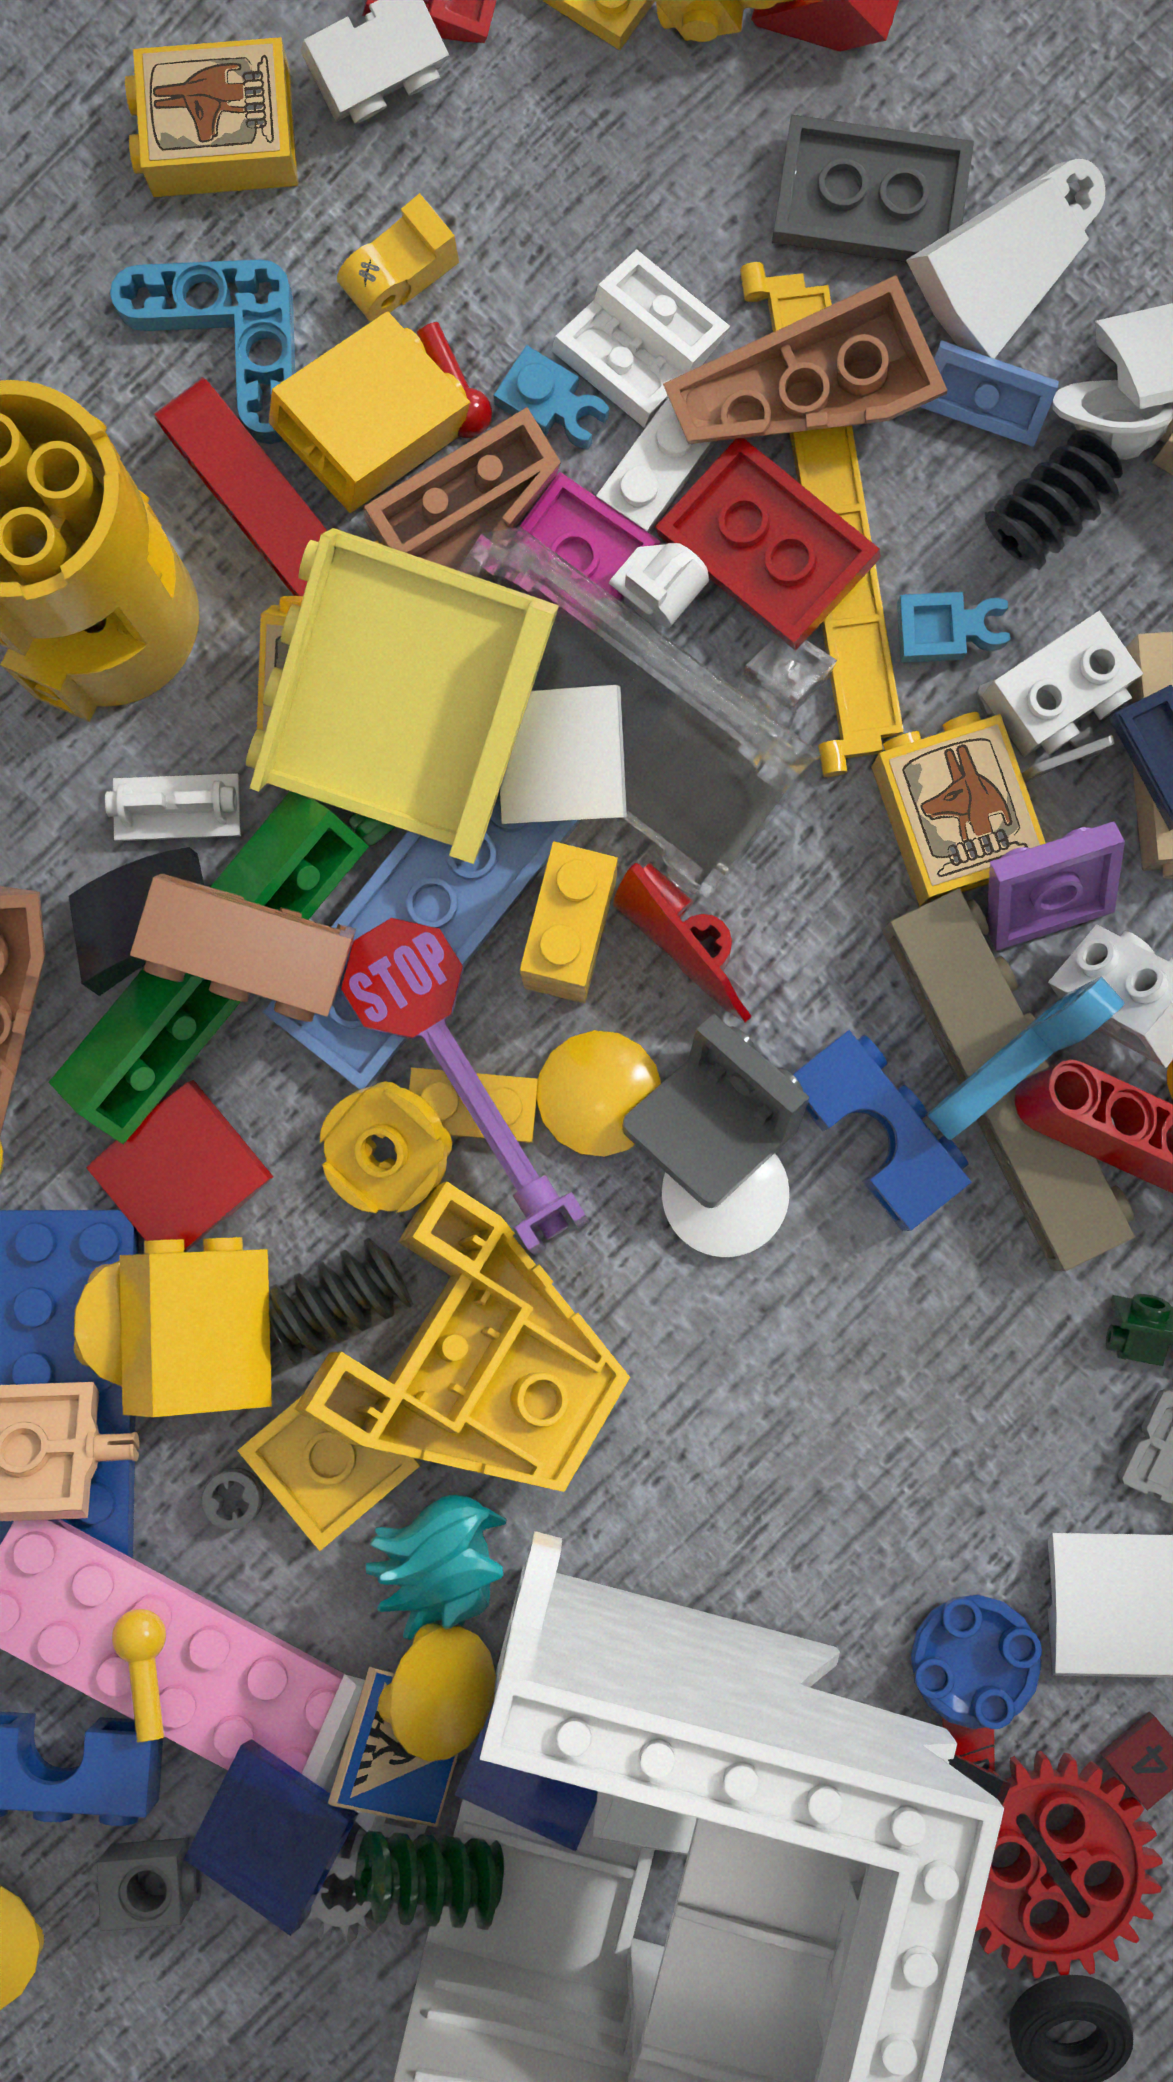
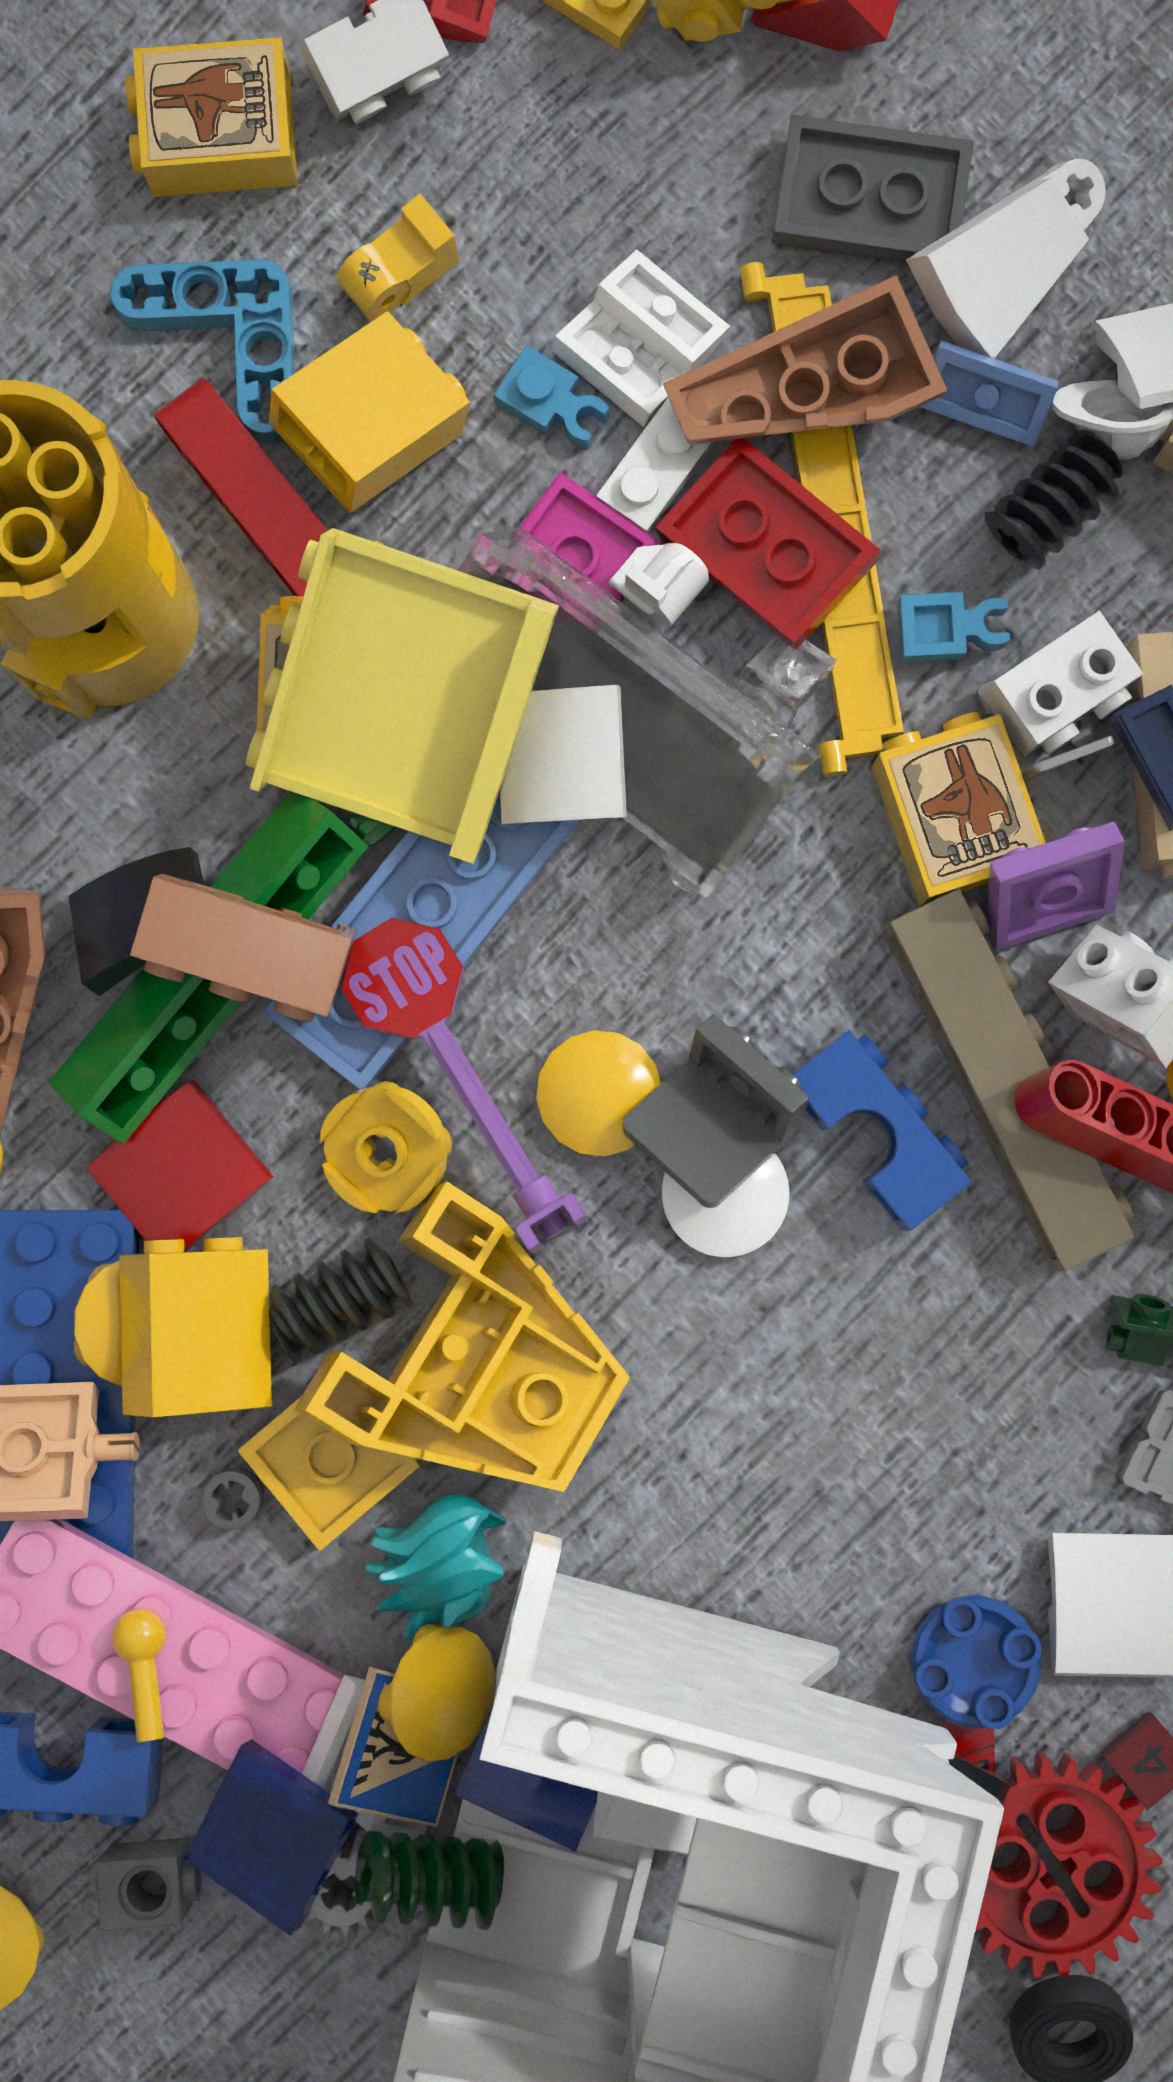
(175, 807): white hinge -> none
(438, 349): red bar -> none
(467, 493): nougat wedge -> none
(512, 1096): yellow plate -> none
(568, 922): yellow brick -> none
(657, 910): red panel -> none
(1057, 1028): dark azure beam -> none

